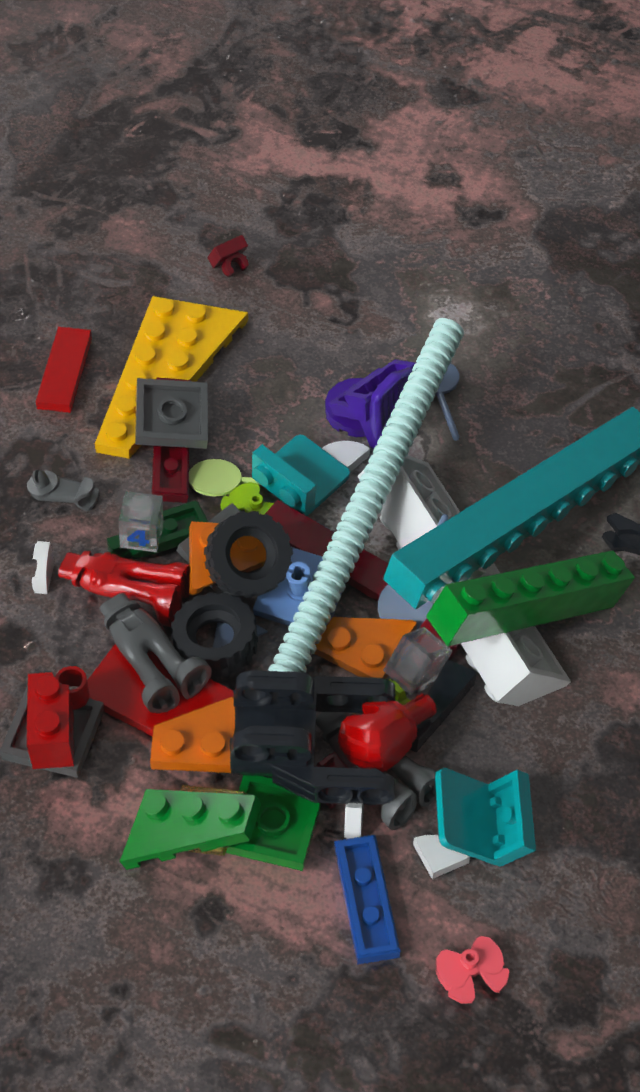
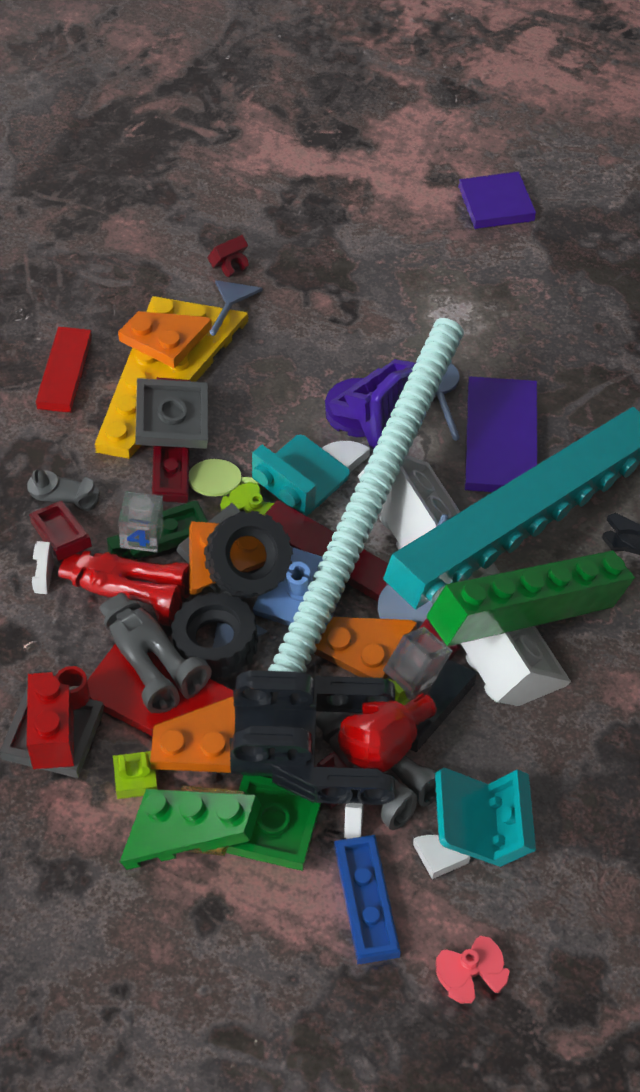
(61, 529): none -> dark red tile
(133, 774): none -> lime tile
(164, 335): none -> orange wing
(231, 294): none -> sand blue piece
(497, 200): none -> dark purple tile
(499, 431): none -> dark purple tile

